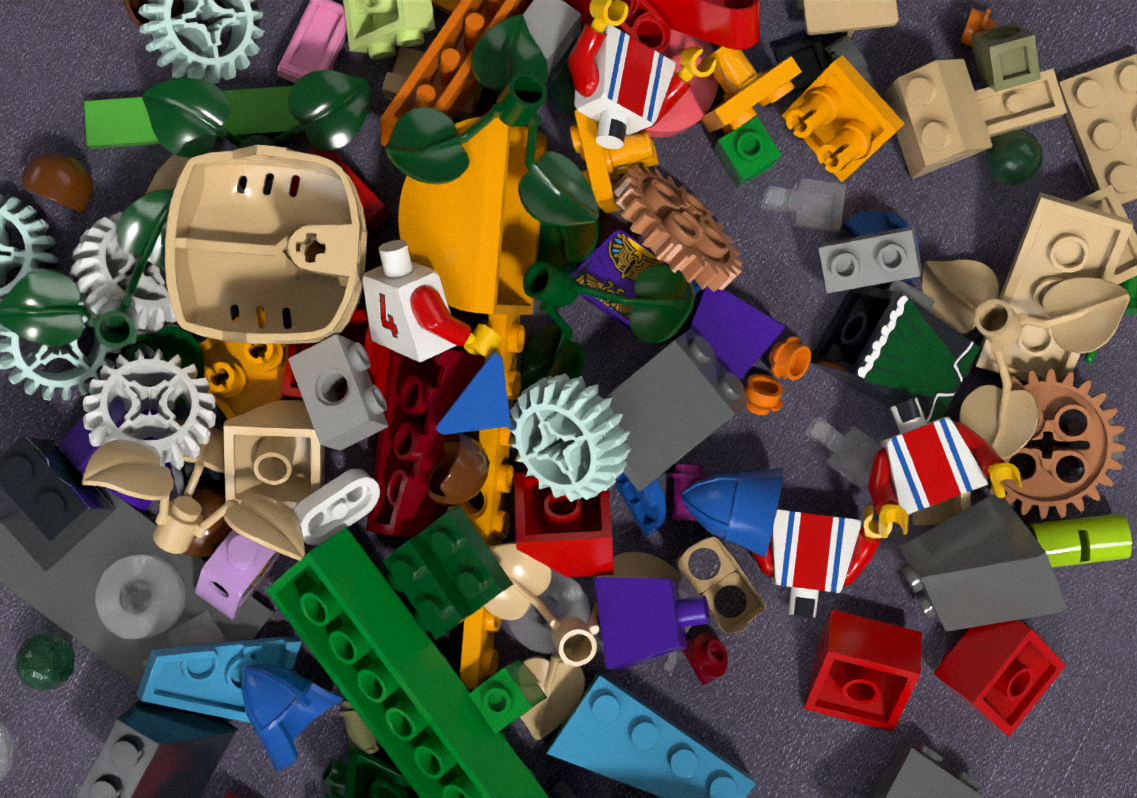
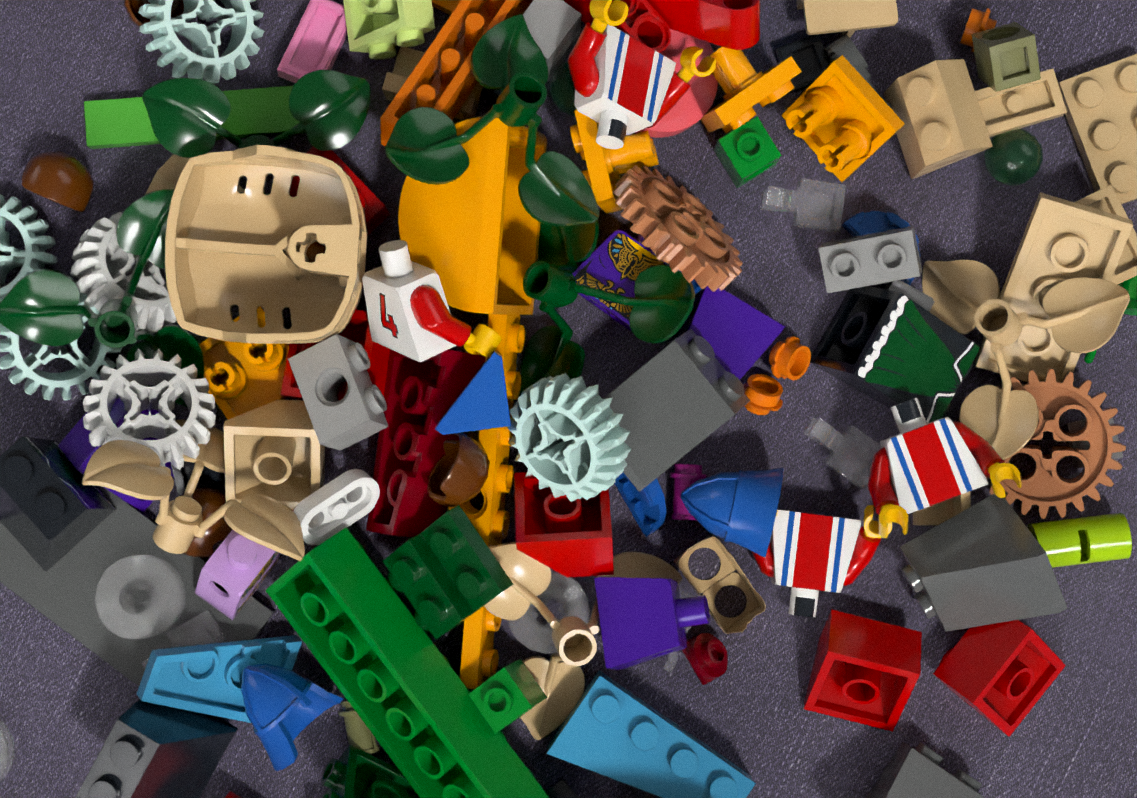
(45, 661): clear green piece -> none

